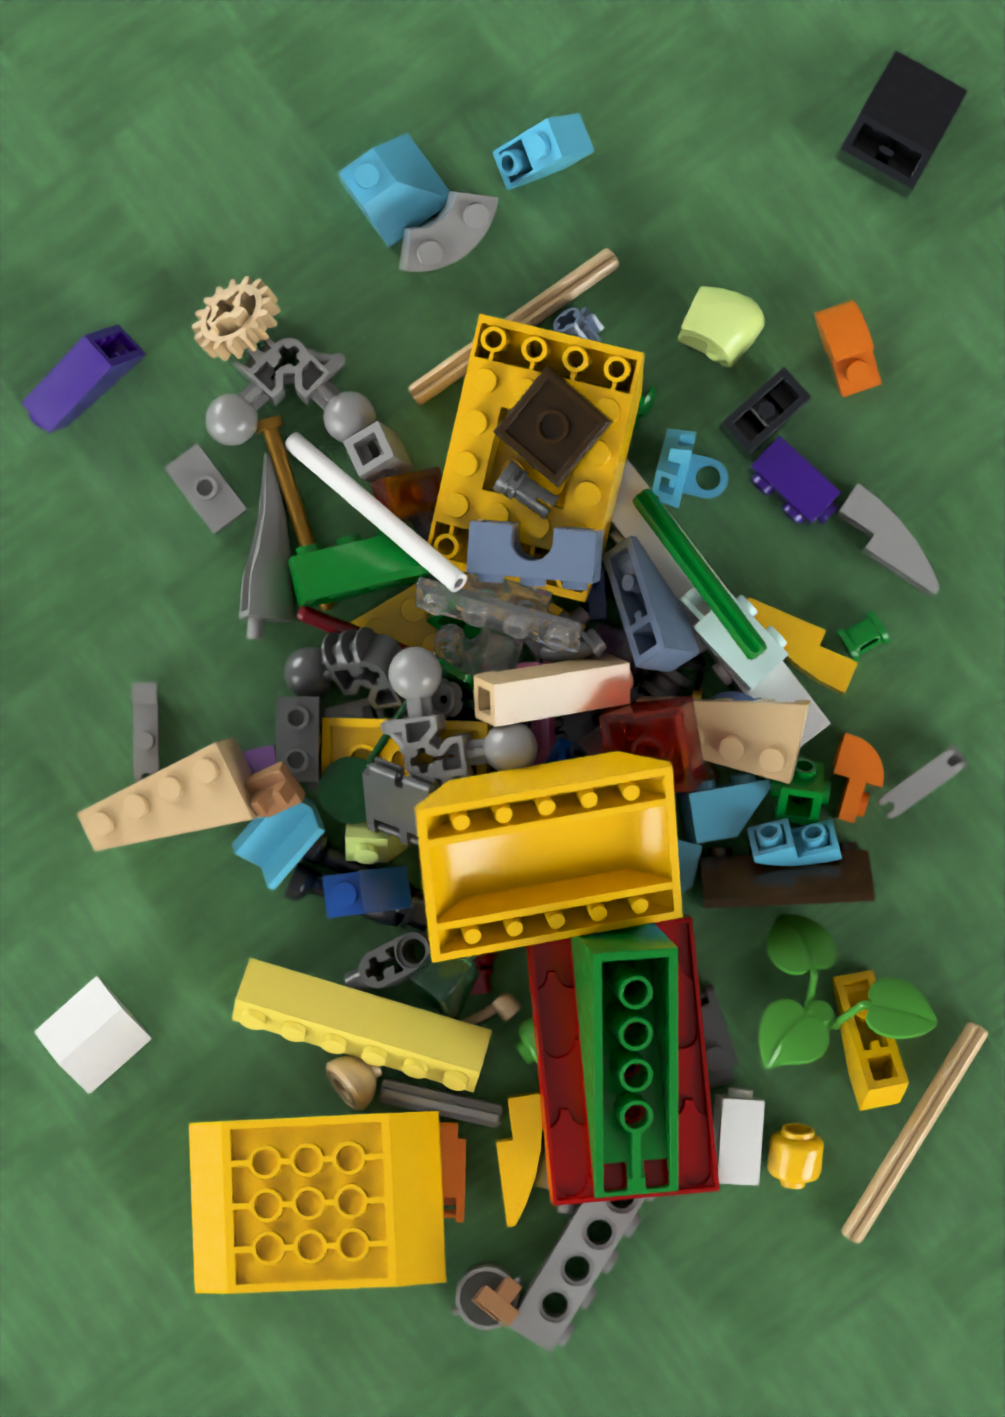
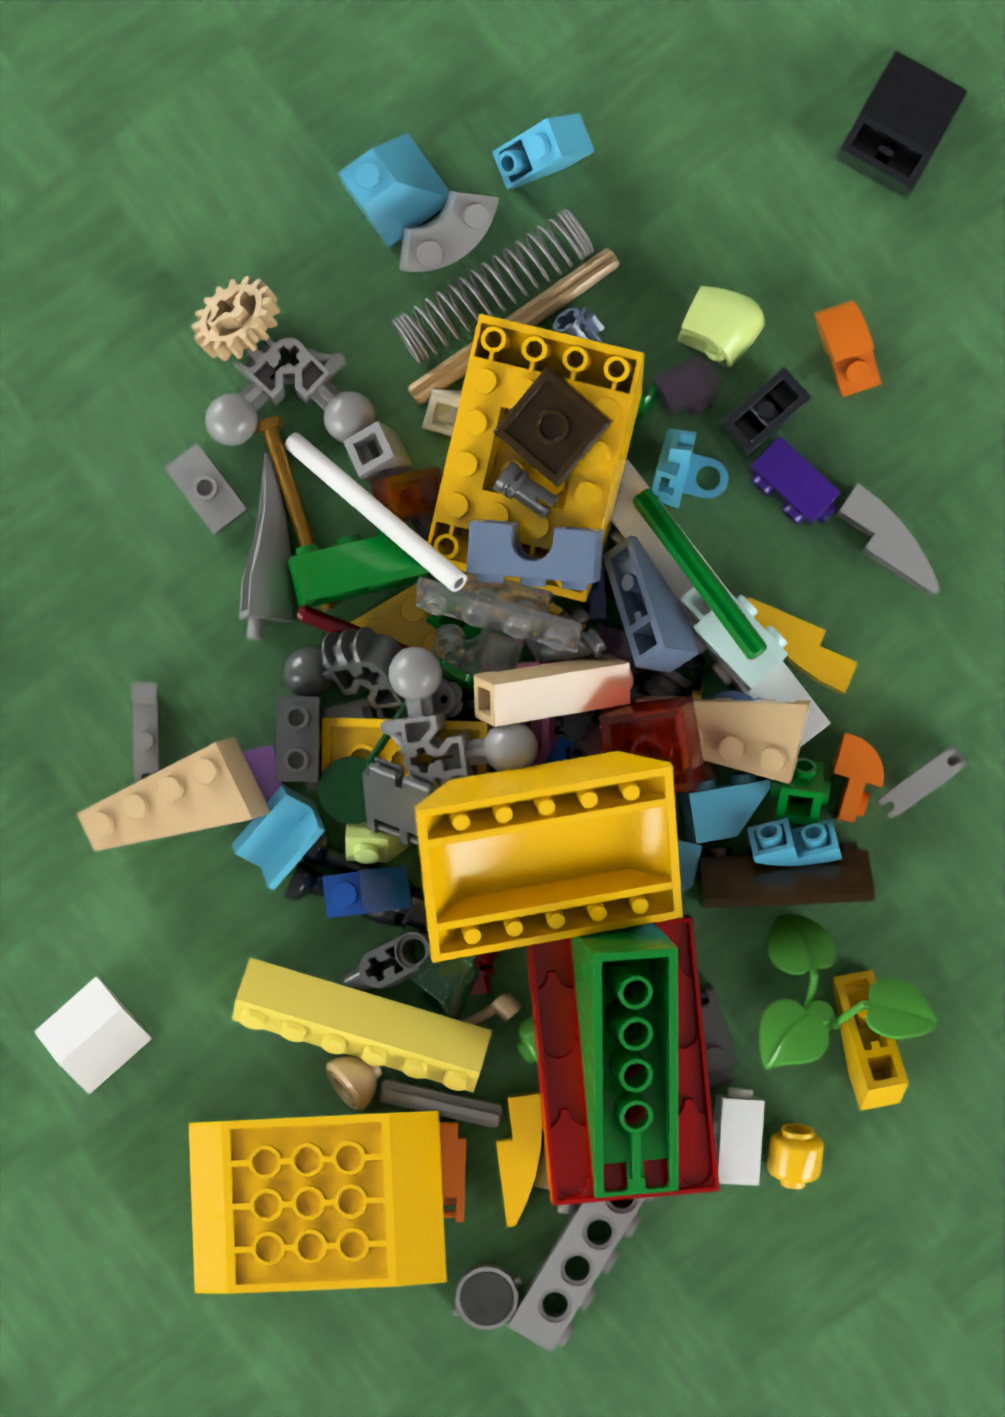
(82, 377): dark purple slope -> none
(274, 790): medium nougat tile -> none
(442, 411): none -> white slope
(498, 1302): medium nougat tile -> none
(567, 225): none -> light grey piece
(688, 387): none -> clear purple brick
(863, 636): green bush -> none
(914, 1132): tan axle -> none

